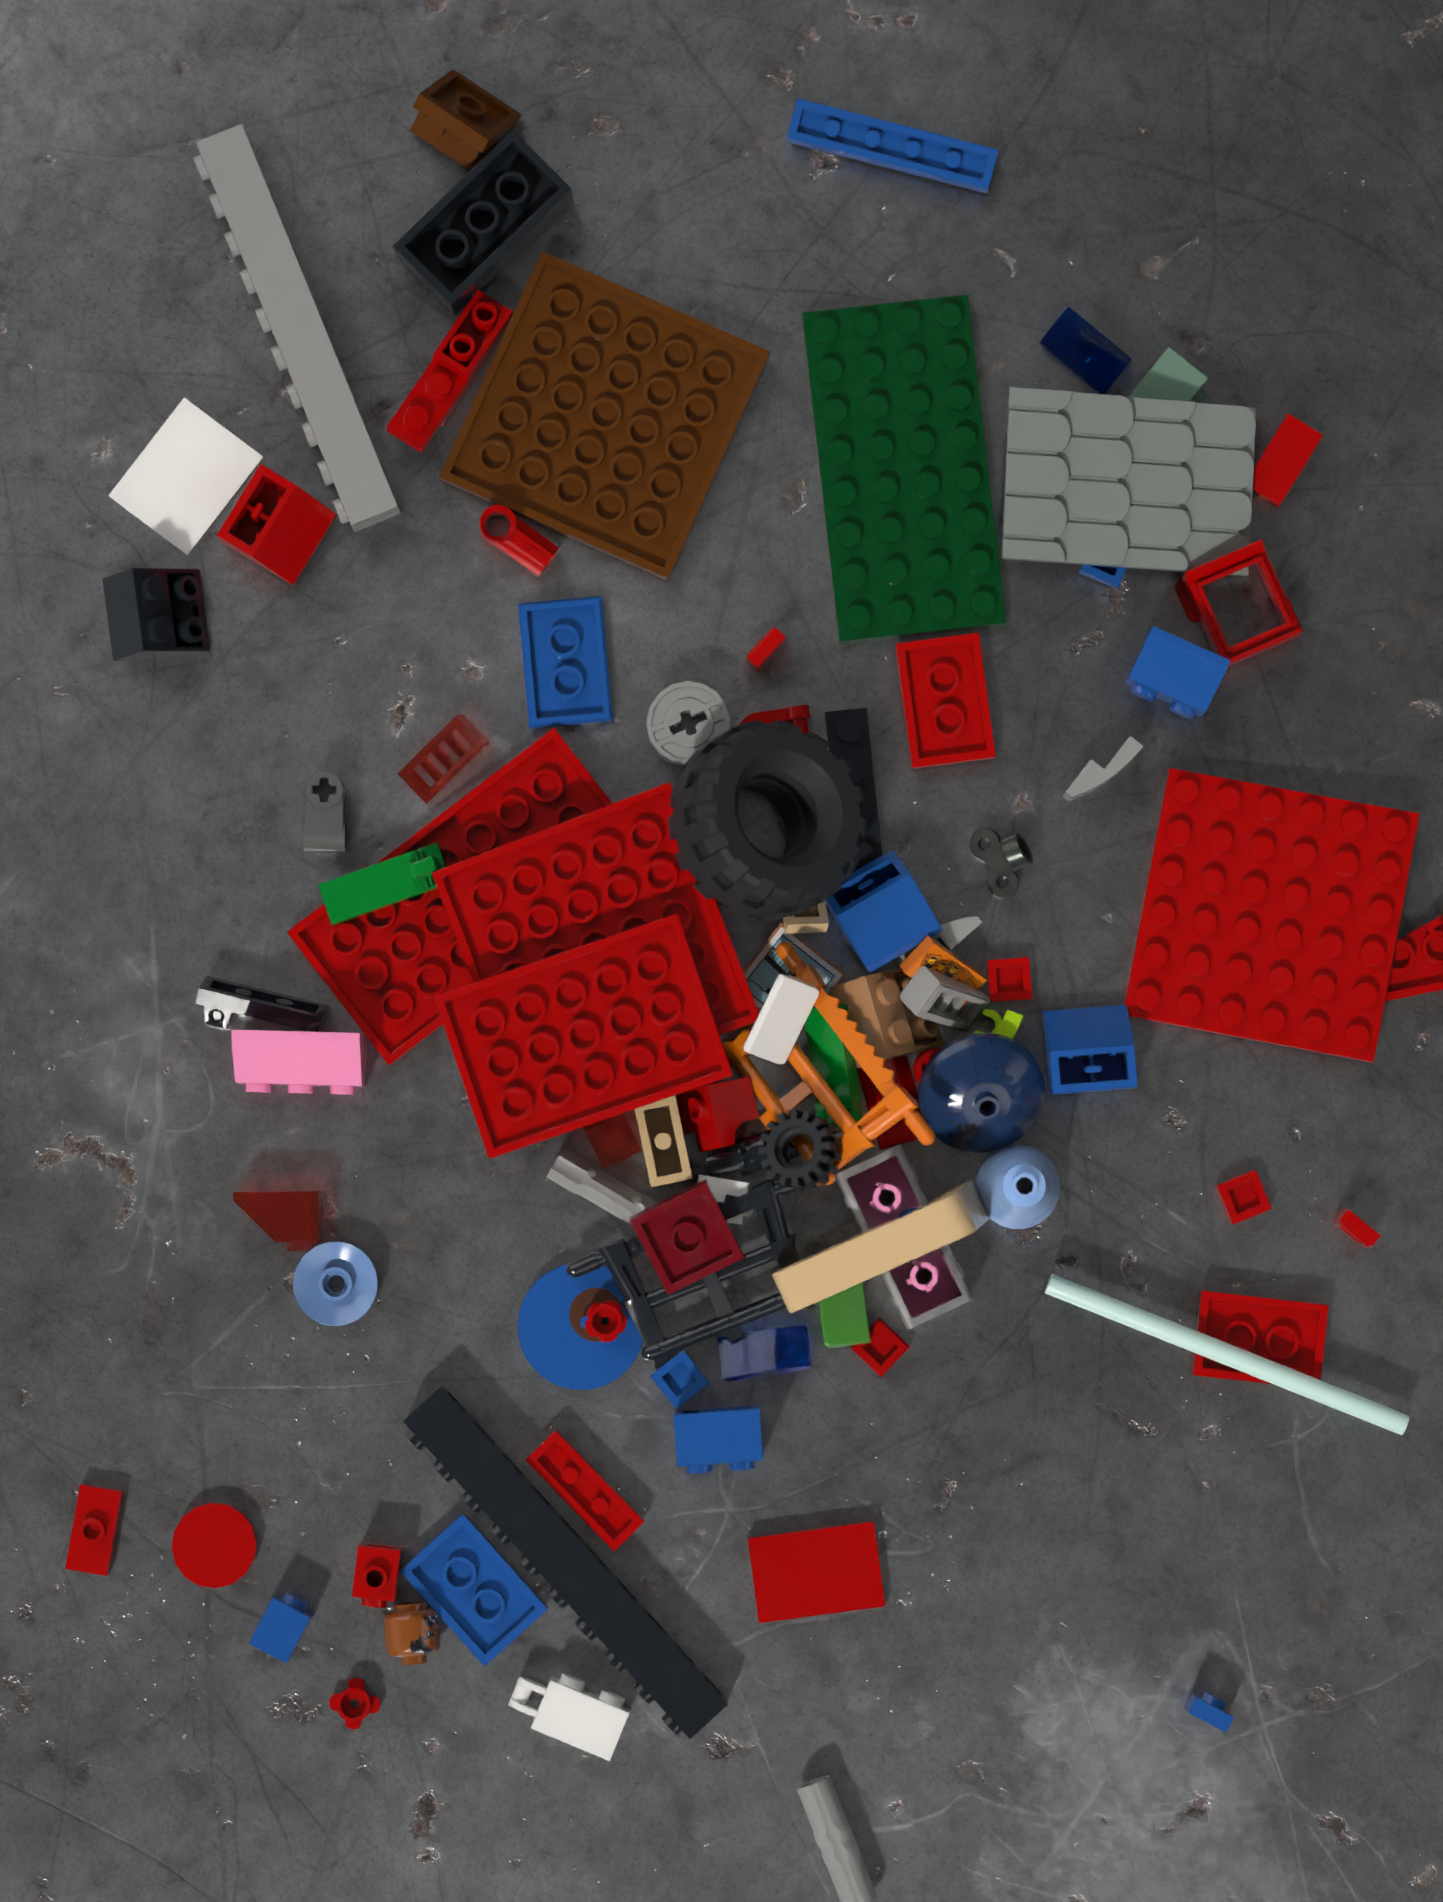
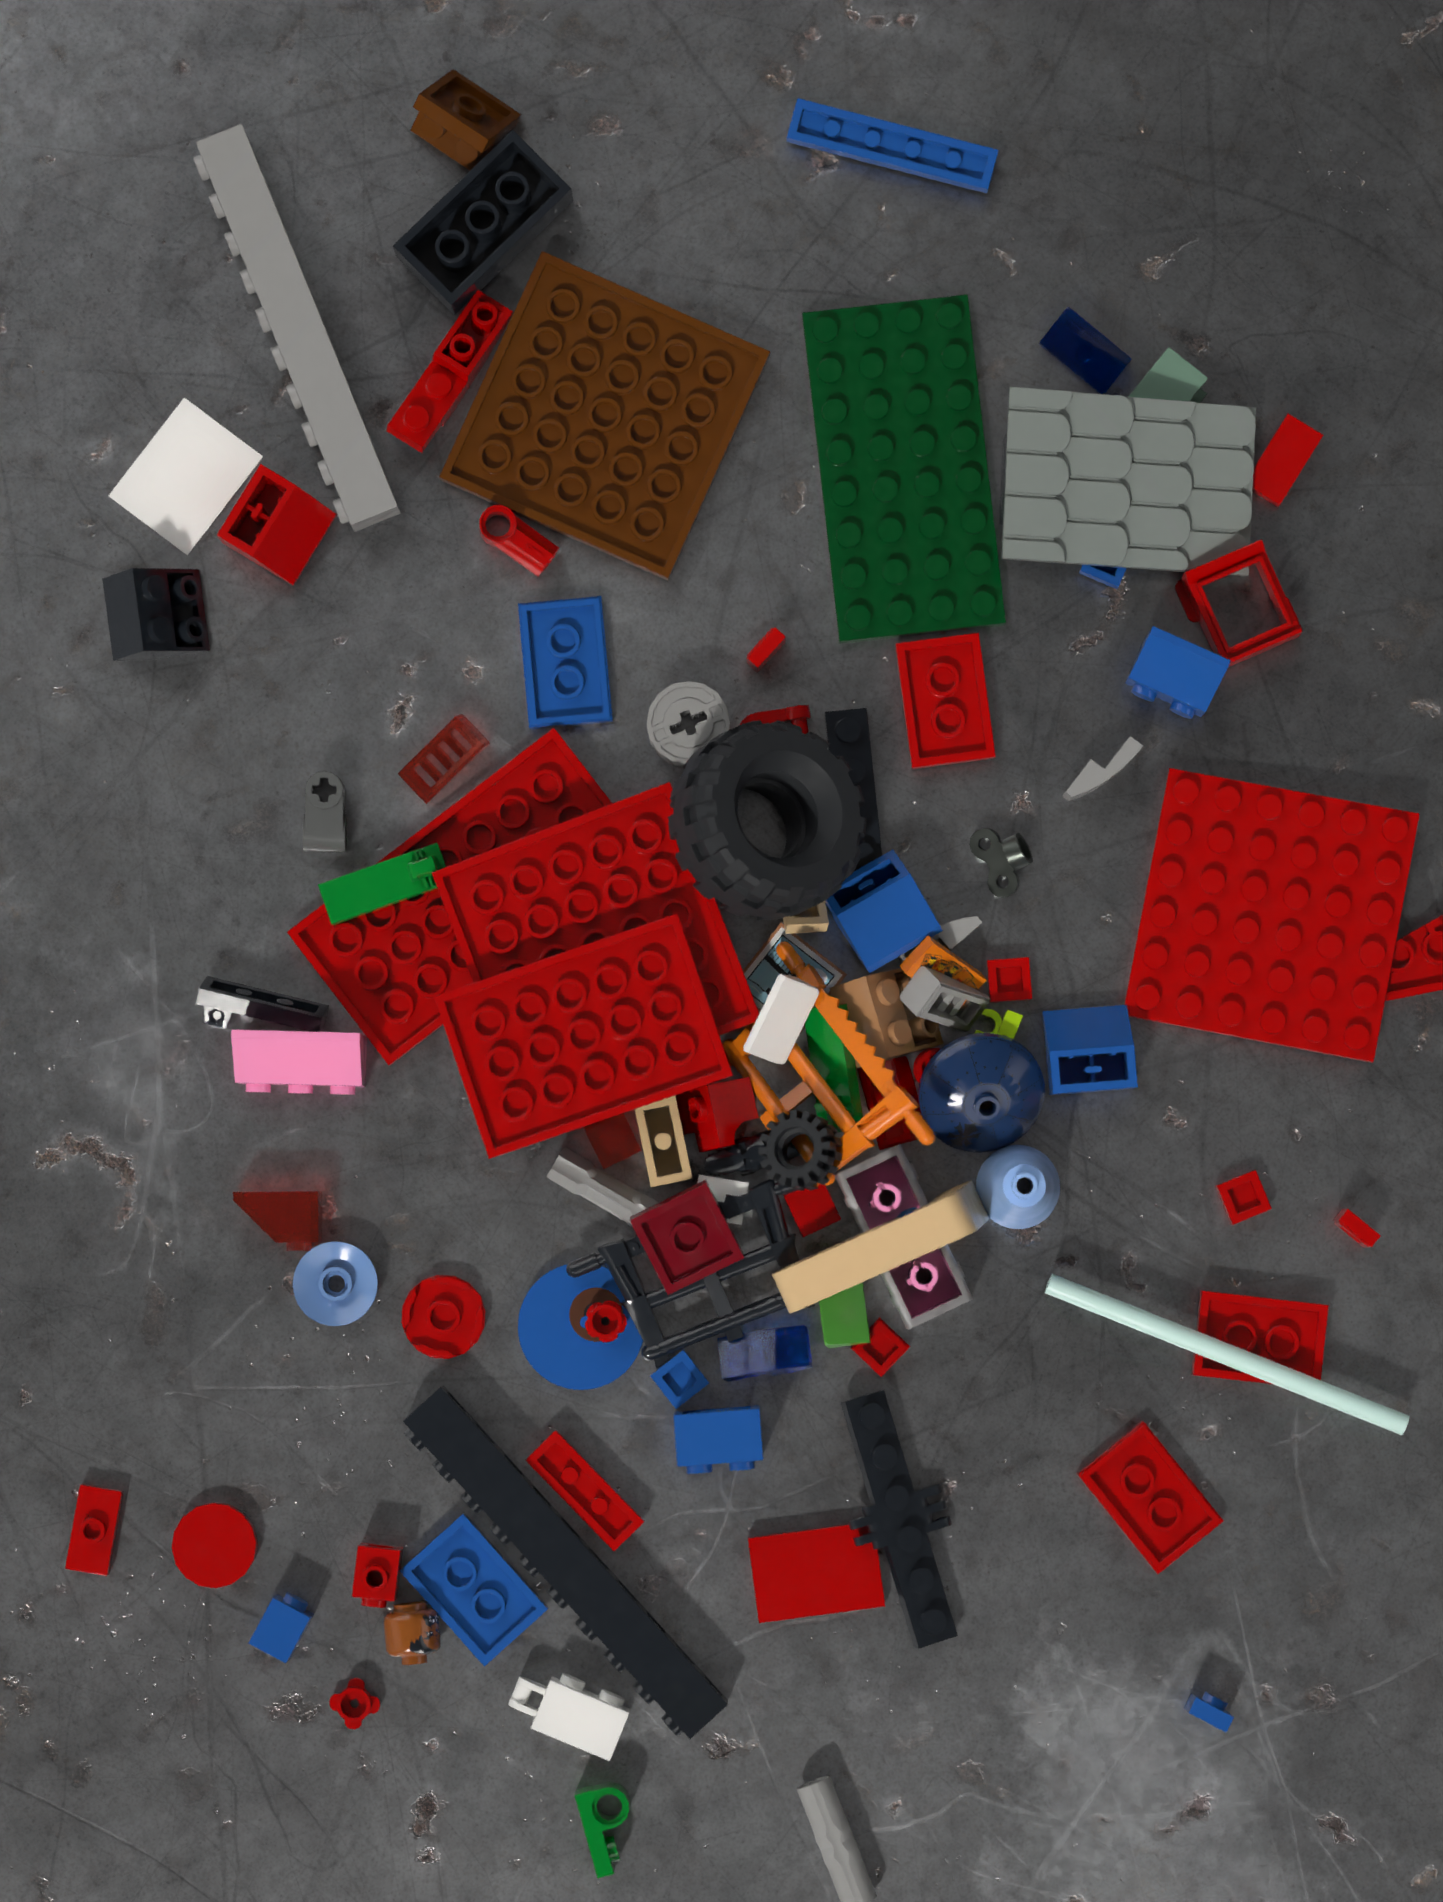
(443, 1316): none -> red tile
(602, 1848): none -> green plate
(812, 1209): none -> red brick
(899, 1519): none -> black hinge
(1150, 1497): none -> red tile

